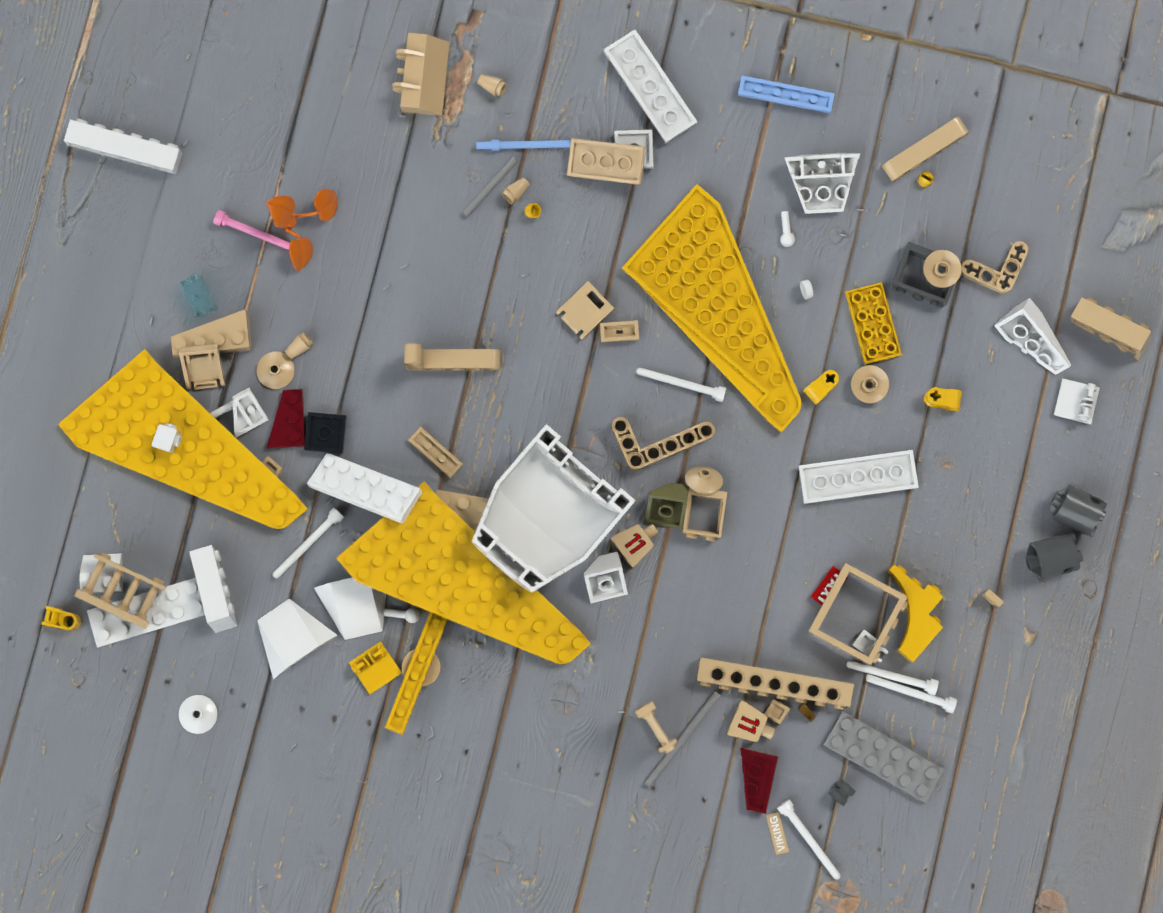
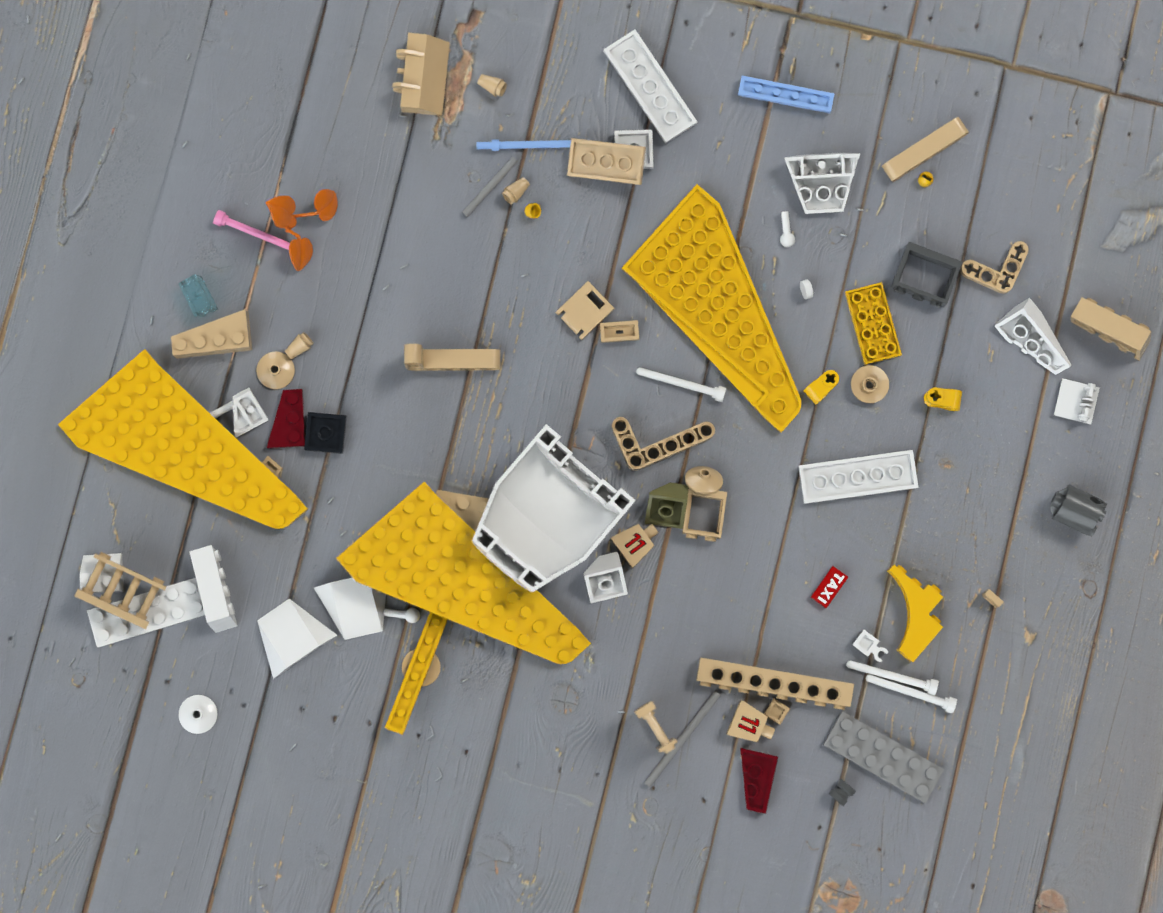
(58, 619): yellow piece -> none
(122, 146): white brick -> none
(167, 437): white brick -> none
(202, 369): tan container -> none
(333, 517): white piece -> none
(364, 488): white plate -> none
(375, 667): yellow hinge -> none
(435, 452): tan tile -> none
(777, 833): tan sticker -> none
(787, 809): white piece -> none
(806, 712): pearl gold tile -> none
(883, 637): tan window -> none
(949, 262): tan dish -> none
(1053, 556): dark grey cylinder -> none

